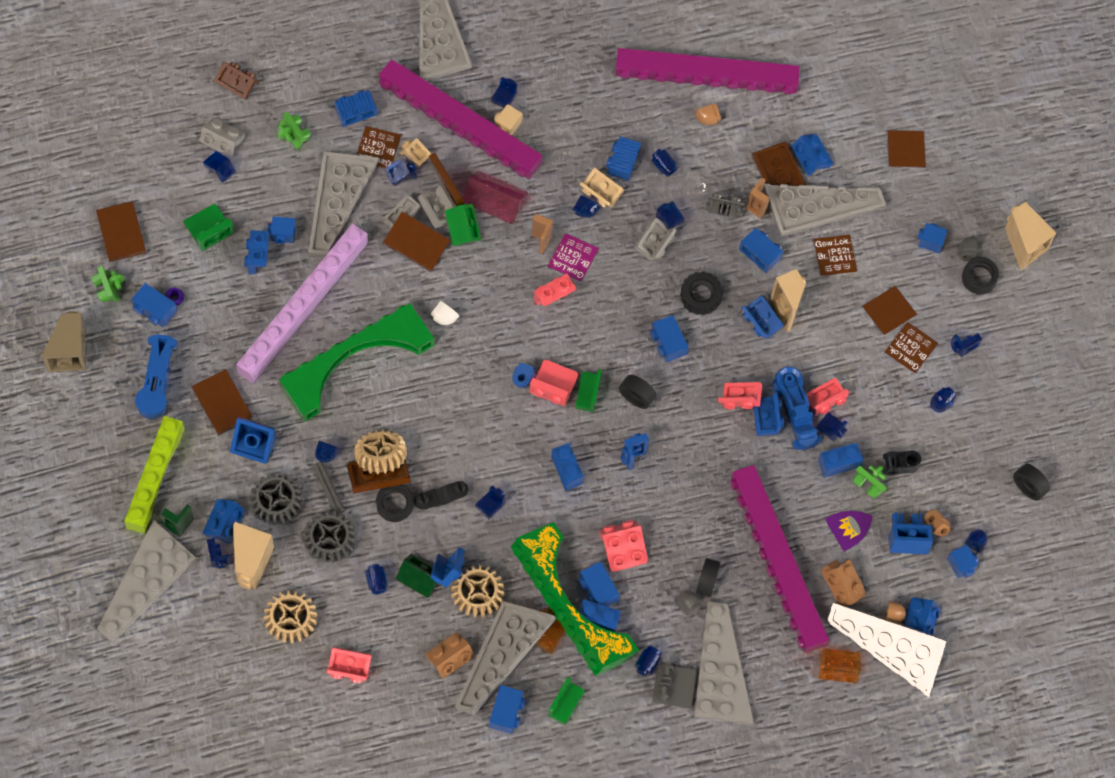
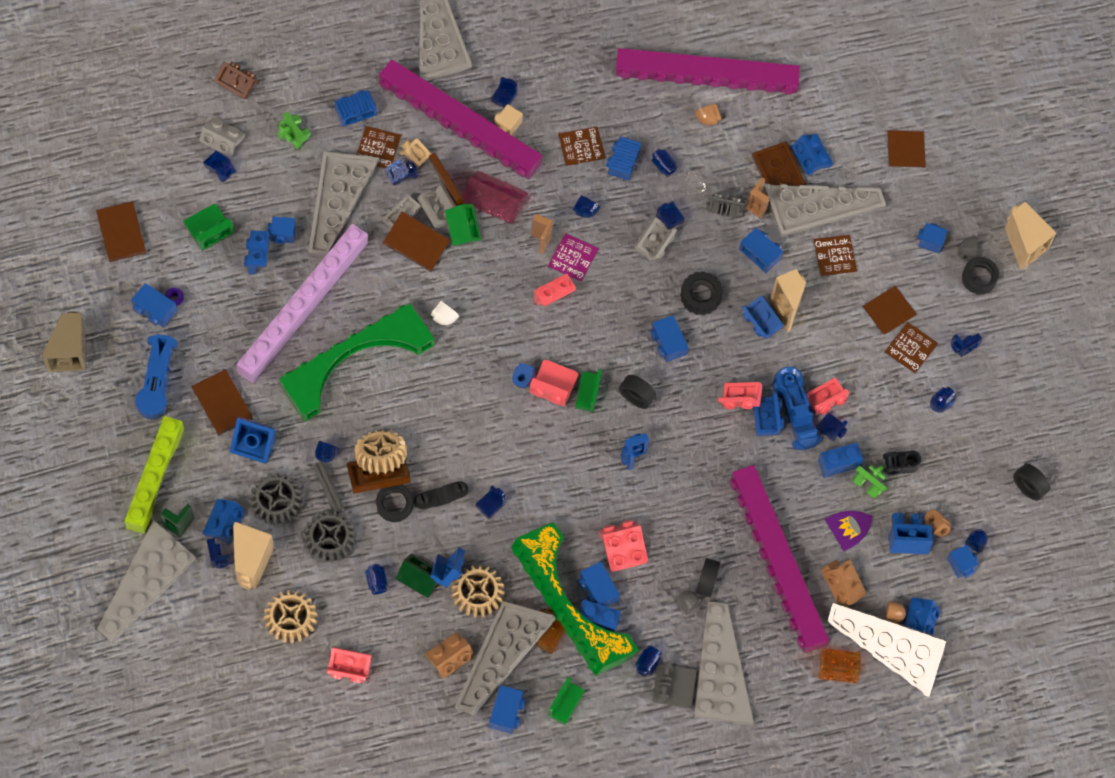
(111, 283): bright green hips -> none
(567, 466): blue brick -> none
(581, 146): none -> reddish brown sticker
(602, 188): tan bracket -> none

